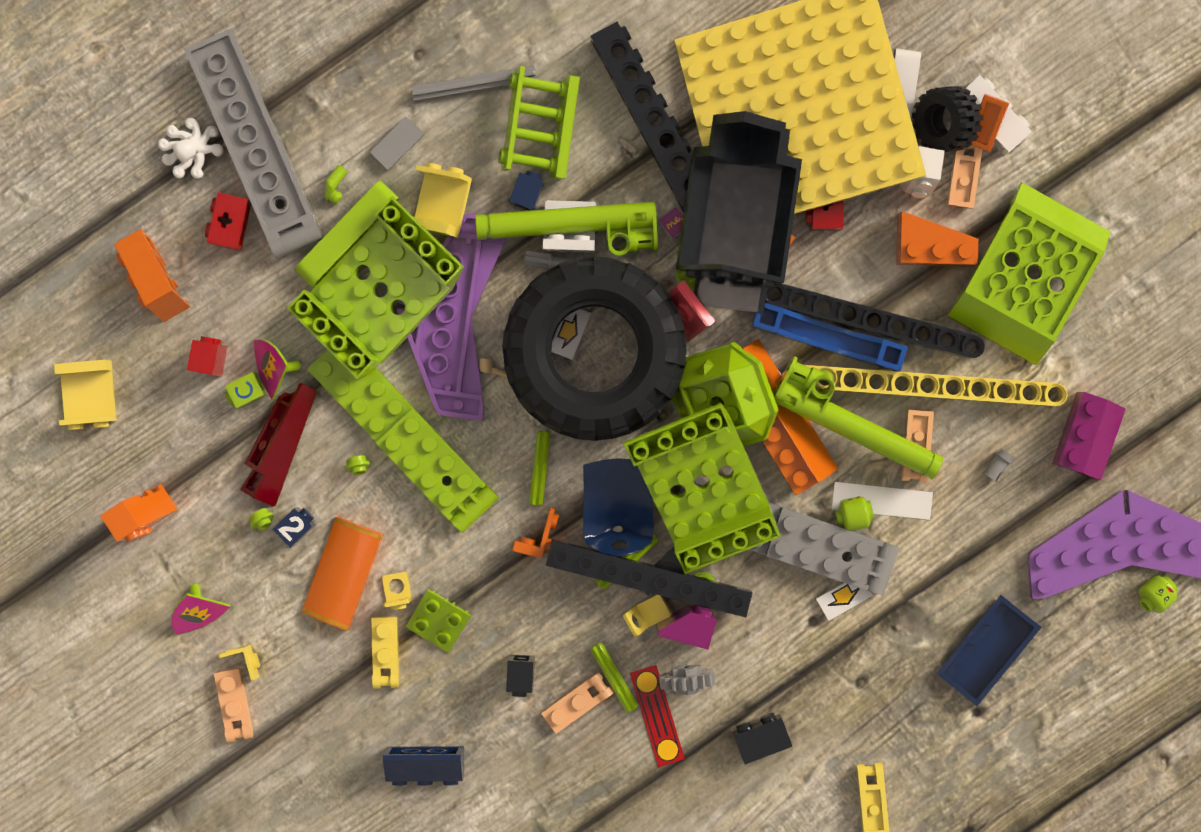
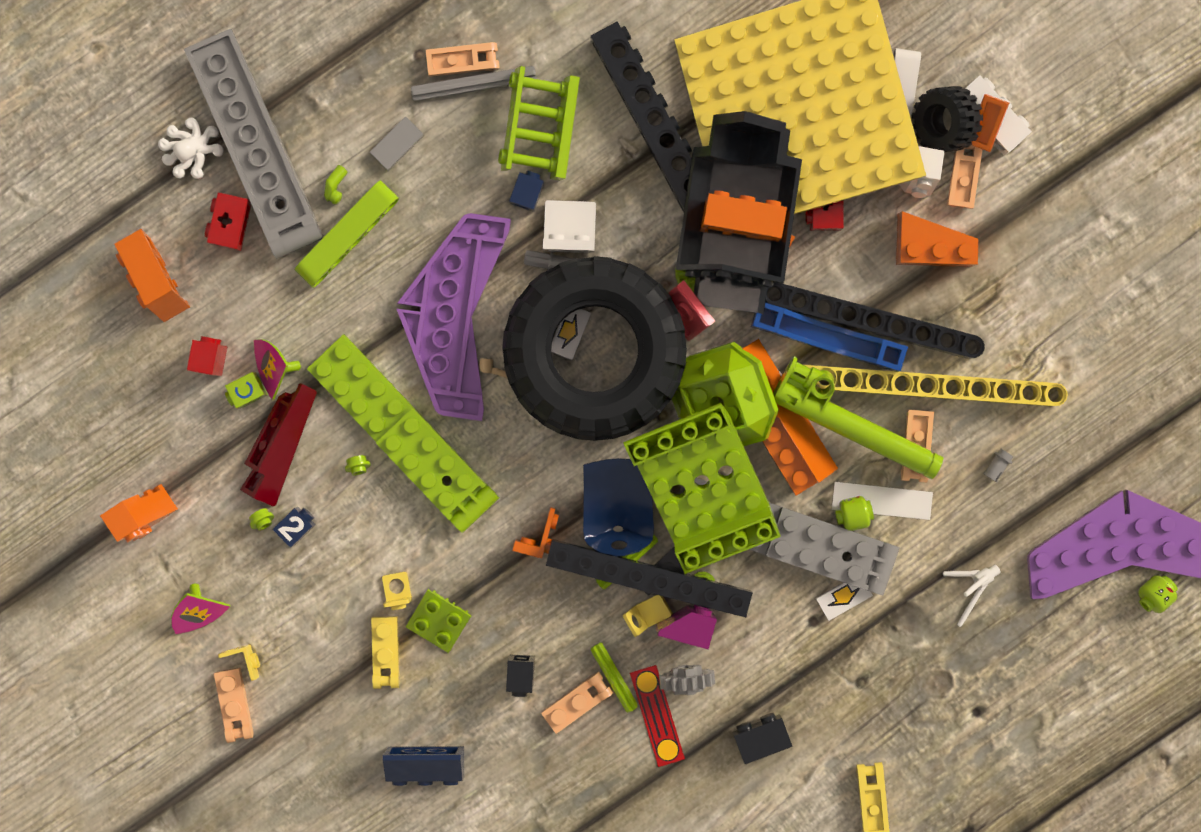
(87, 393): light yellow panel -> none
(342, 573): orange slope -> none
(349, 314): lime slope -> none
(442, 199): light yellow panel -> none
(461, 59): none -> light nougat plate
(539, 468): lime axle -> none
(630, 220): lime piece -> none
(672, 222): magenta tile -> none
(743, 216): none -> orange wedge
(981, 581): none -> white plant
(989, 650): dark blue slope -> none
(1010, 305): lime slope -> none
(1089, 435): magenta slope -> none

